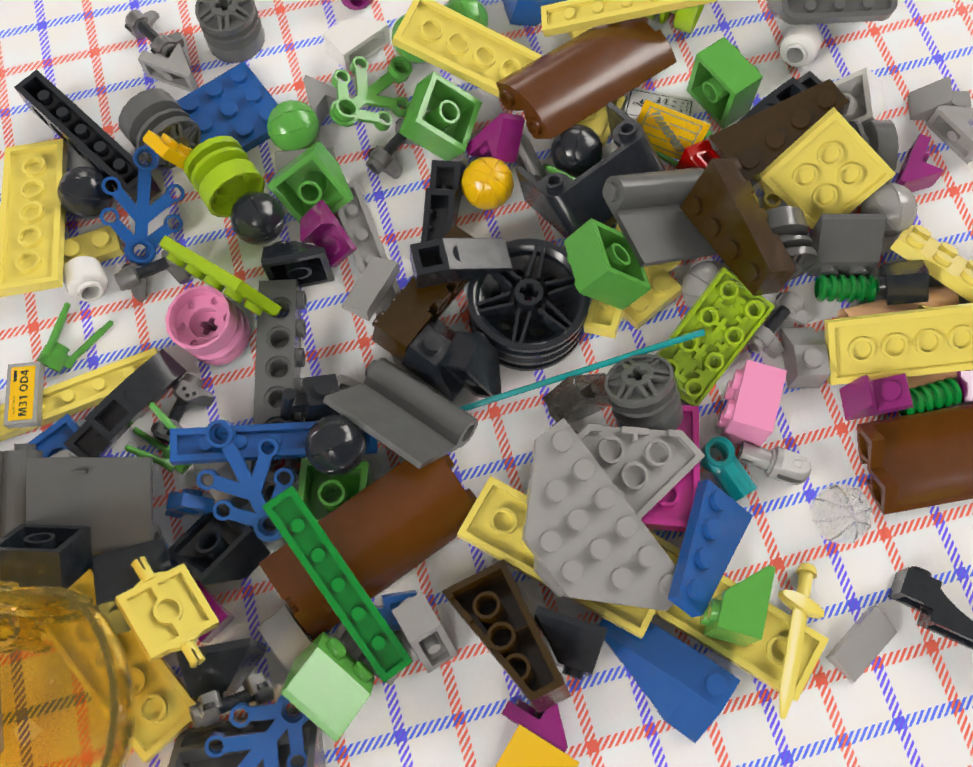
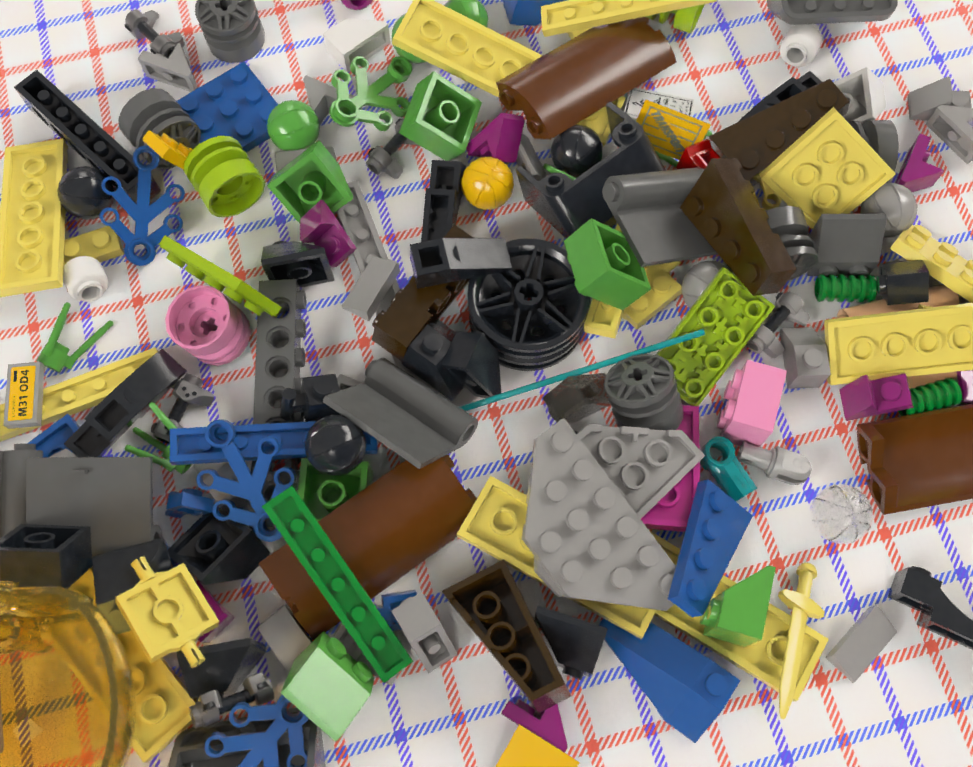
(135, 277): flat silver piece -> none
(257, 218): black piece -> none
(723, 82): bright green brick -> none

